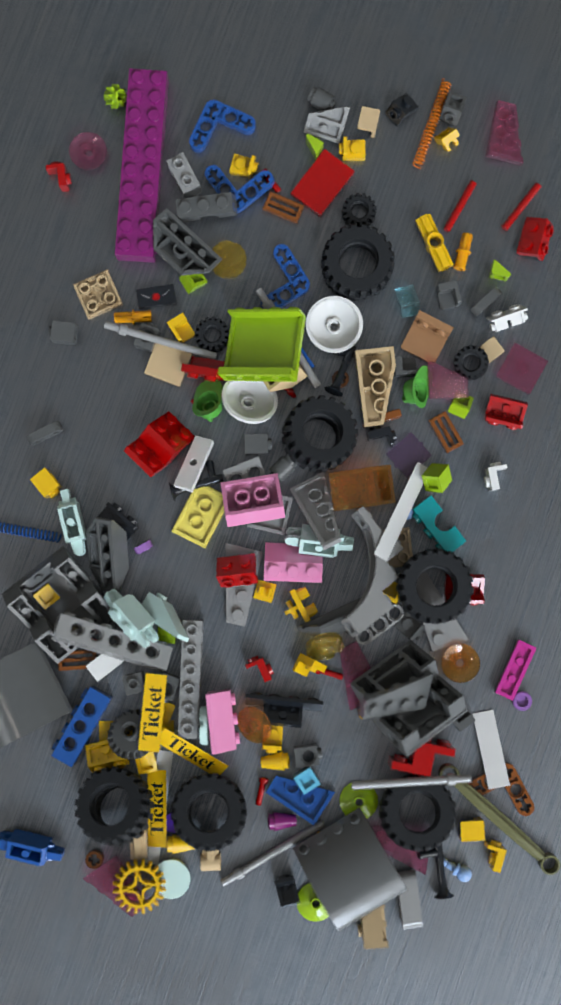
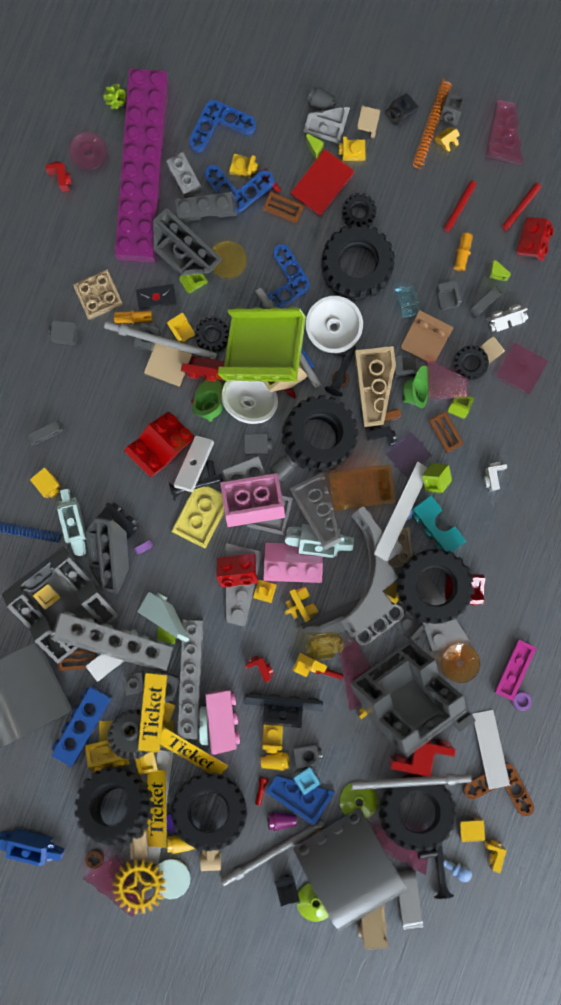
(131, 617): light aqua hinge -> none
(254, 725): clear orange dish -> none
(398, 699): dark grey wing -> none
(430, 232): yellow piece -> none
(503, 822): olive piece -> none
(505, 411): red bracket -> none

